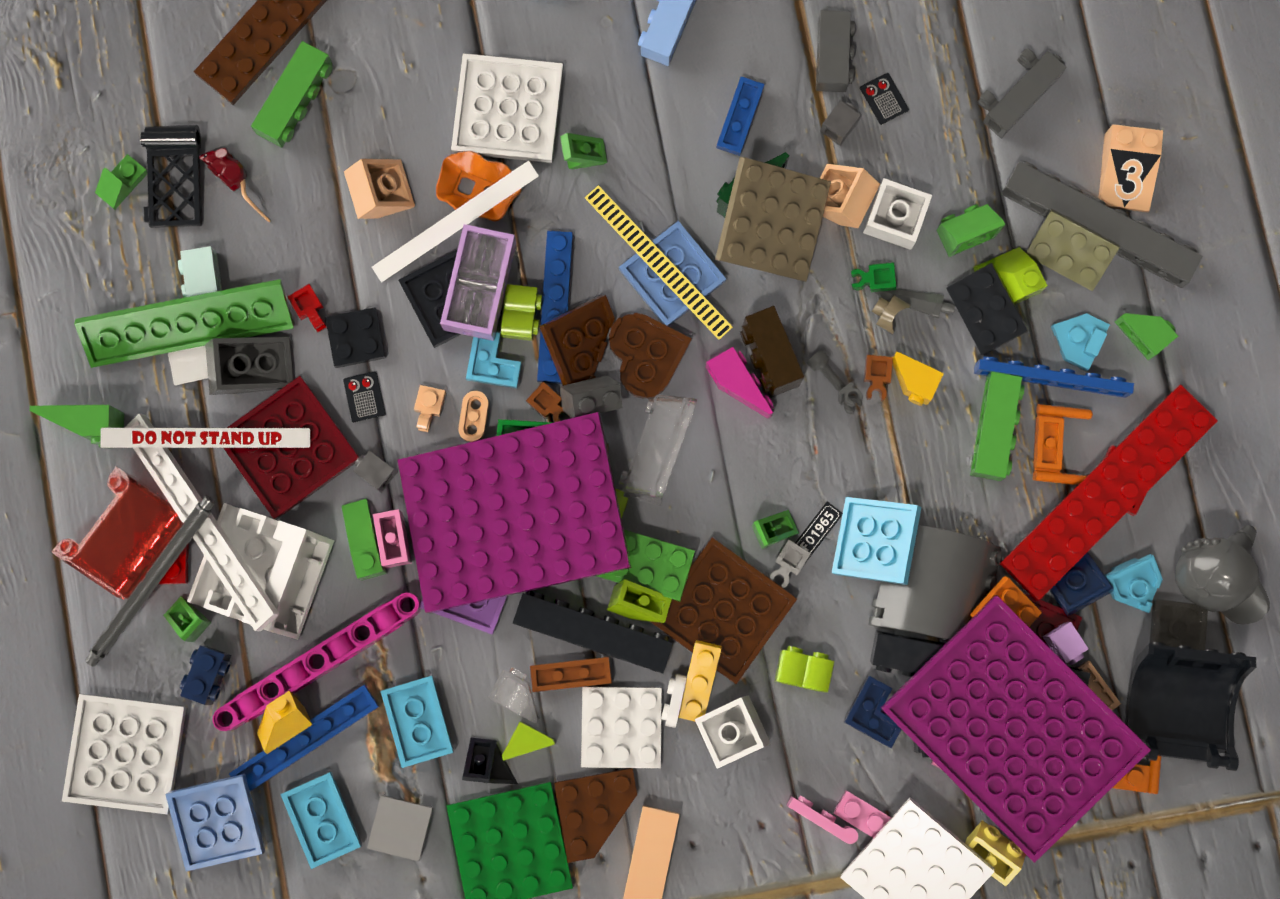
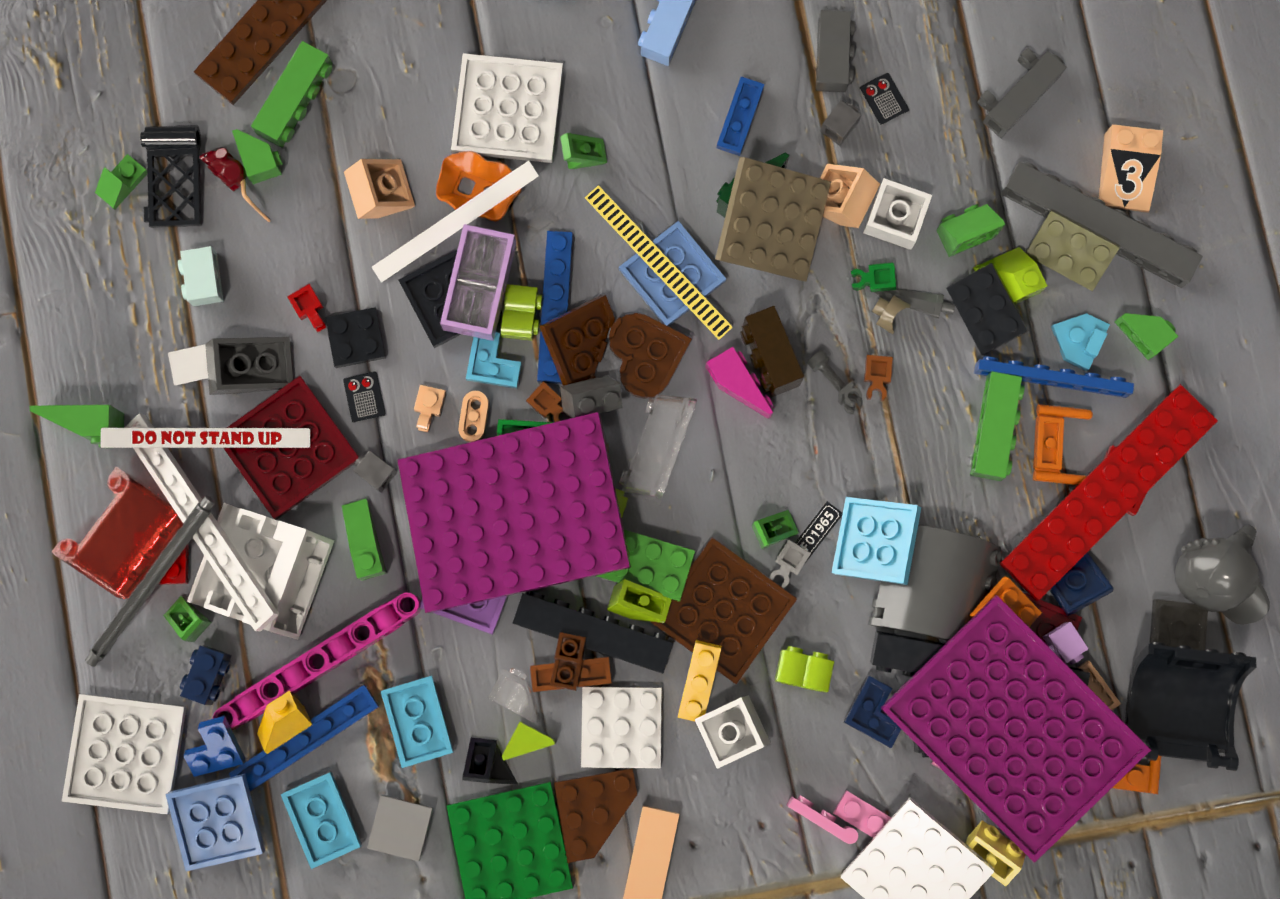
(184, 323): bright green plate -> none
(220, 749): none -> blue plate
(257, 157): none -> bright green slope
(392, 538): bright pink brick -> none
(568, 661): none -> reddish brown slope
(676, 688): white plate -> none
(916, 379): yellow slope -> none
(1136, 582): medium azure plate -> none

